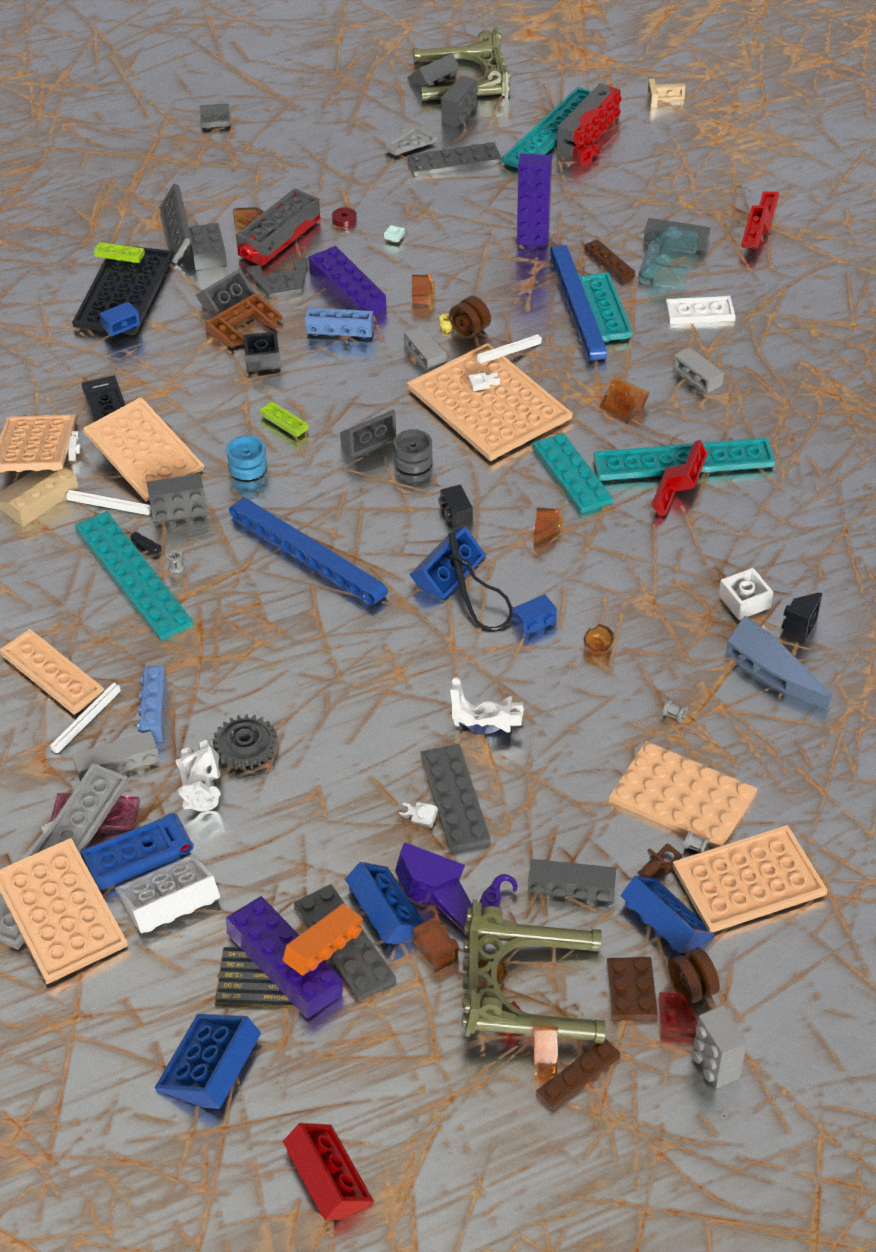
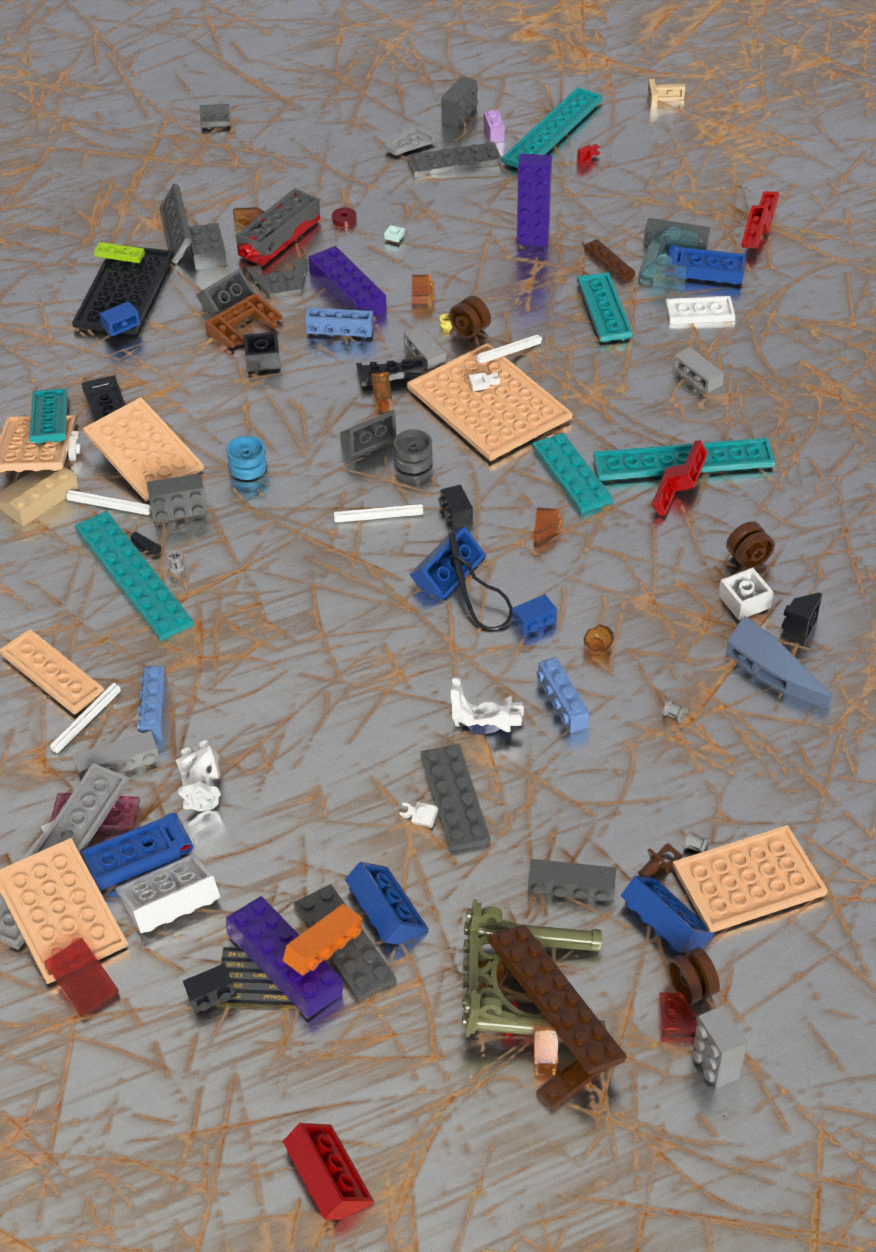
(48, 415): none -> teal plate
(81, 977): none -> clear red plate
(209, 988): none -> black brick
(209, 1059): blue slope -> none
(245, 742): dark grey gear -> none
(284, 419): lime plate -> none
(308, 551): blue beam -> none
(378, 513): none -> white axle
(381, 392): none -> clear orange slope
(396, 370): none -> black wing
(435, 72): dark grey slope -> none
(436, 880): dark purple slope -> none
(436, 944): clear orange brick -> none
(494, 126): none -> lavender brick
(496, 76): olive arch -> none
(557, 999): none -> reddish brown plate
(563, 695): none -> medium blue brick
(578, 303): blue beam -> none
(588, 120): piece -> none
(624, 399): clear orange slope -> none
(631, 988): reddish brown plate -> none
(683, 794): light nougat plate -> none
(709, 264): none -> blue hinge
(750, 545): none -> reddish brown wheel

